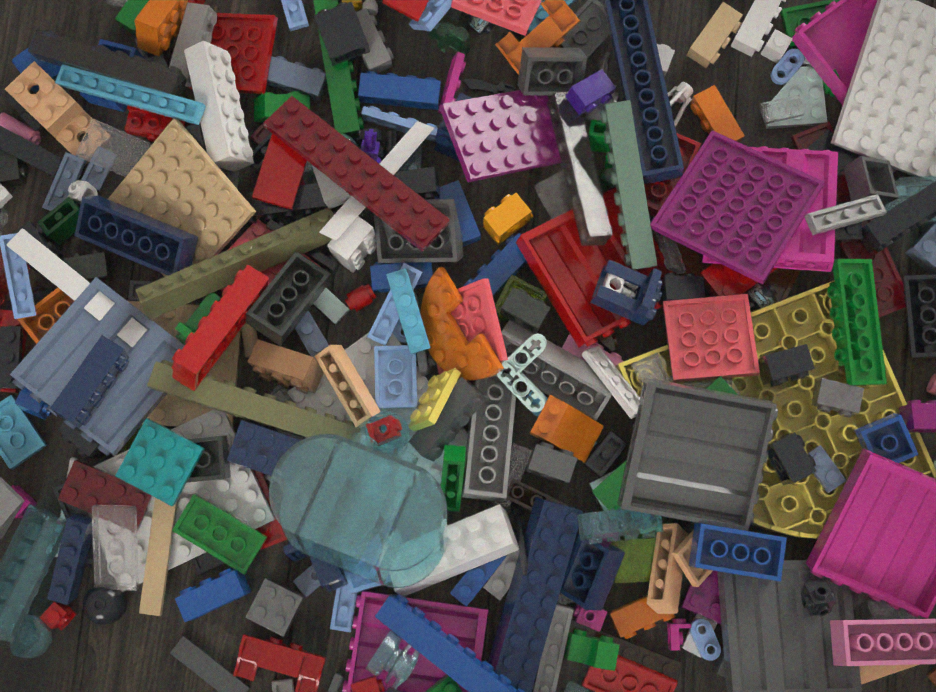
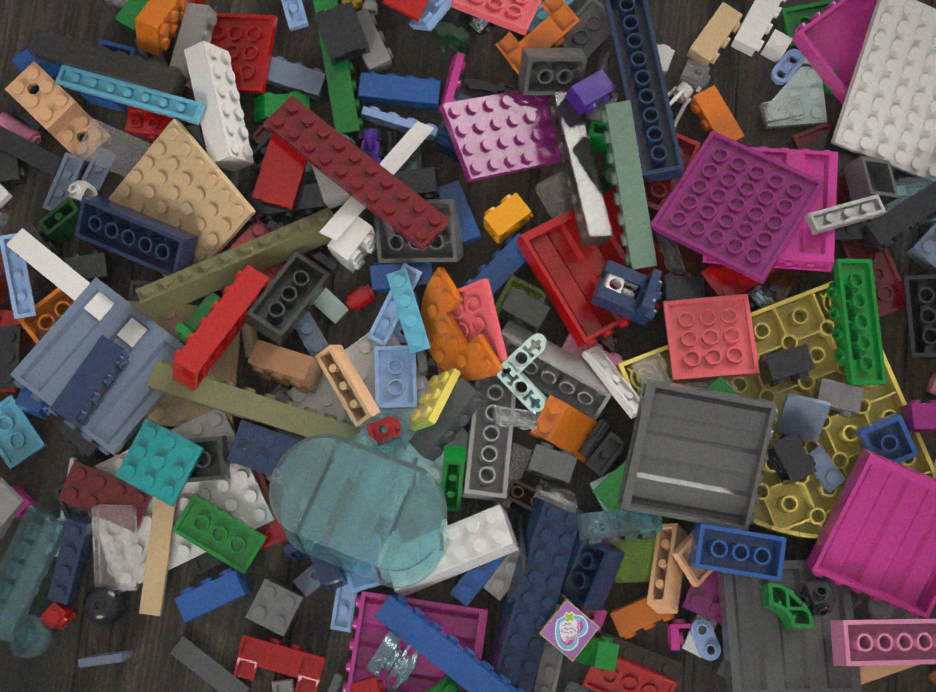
(105, 658): none -> sand blue tile
(514, 417): none -> clear plate
(555, 495): none -> clear tile
(568, 630): none -> tile
(594, 438): none -> black axle
(695, 75): none -> clear brick
(787, 606): none -> green brick
(802, 416): none -> sand blue tile

